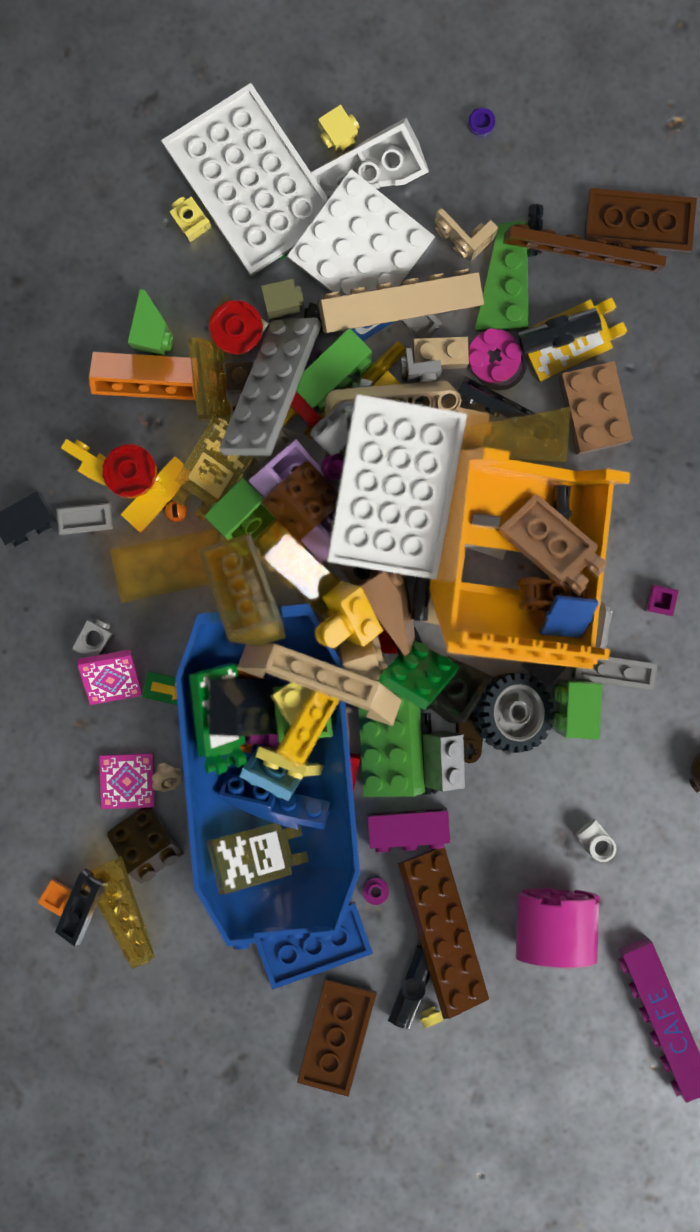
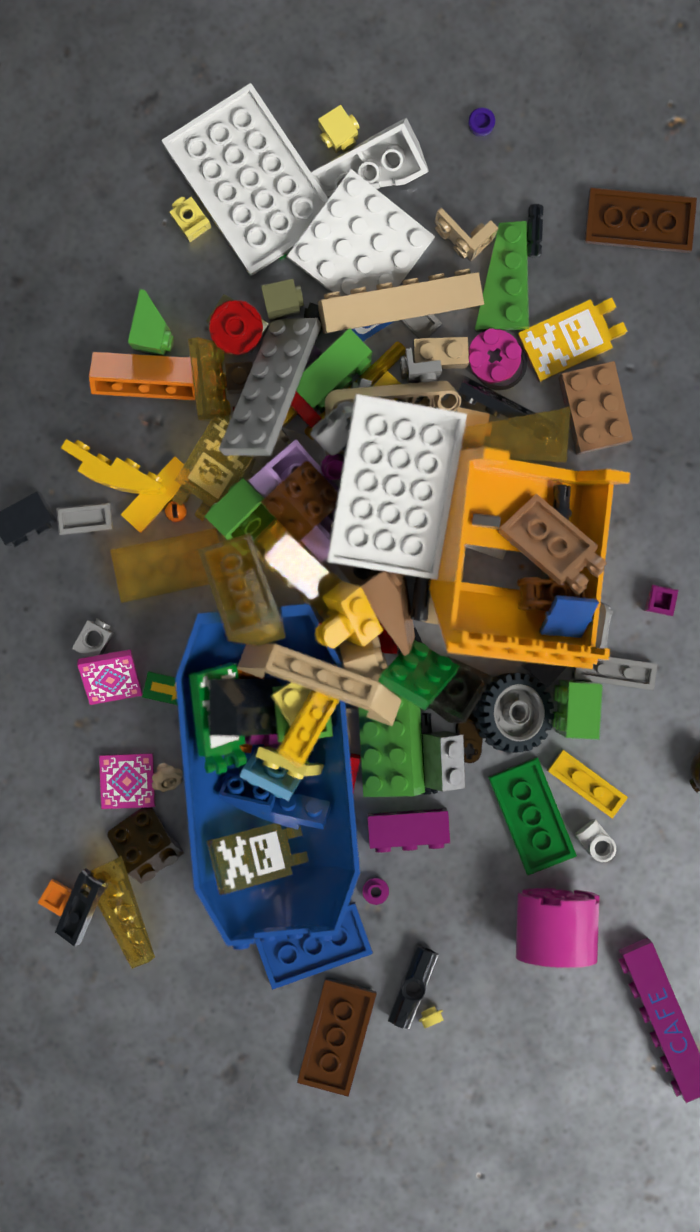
(129, 471): red tile -> none
(443, 932): reddish brown plate -> none
(532, 816): none -> green tile
(560, 331): black piece -> none
(587, 783): none -> yellow plate
(593, 250): reddish brown plate -> none

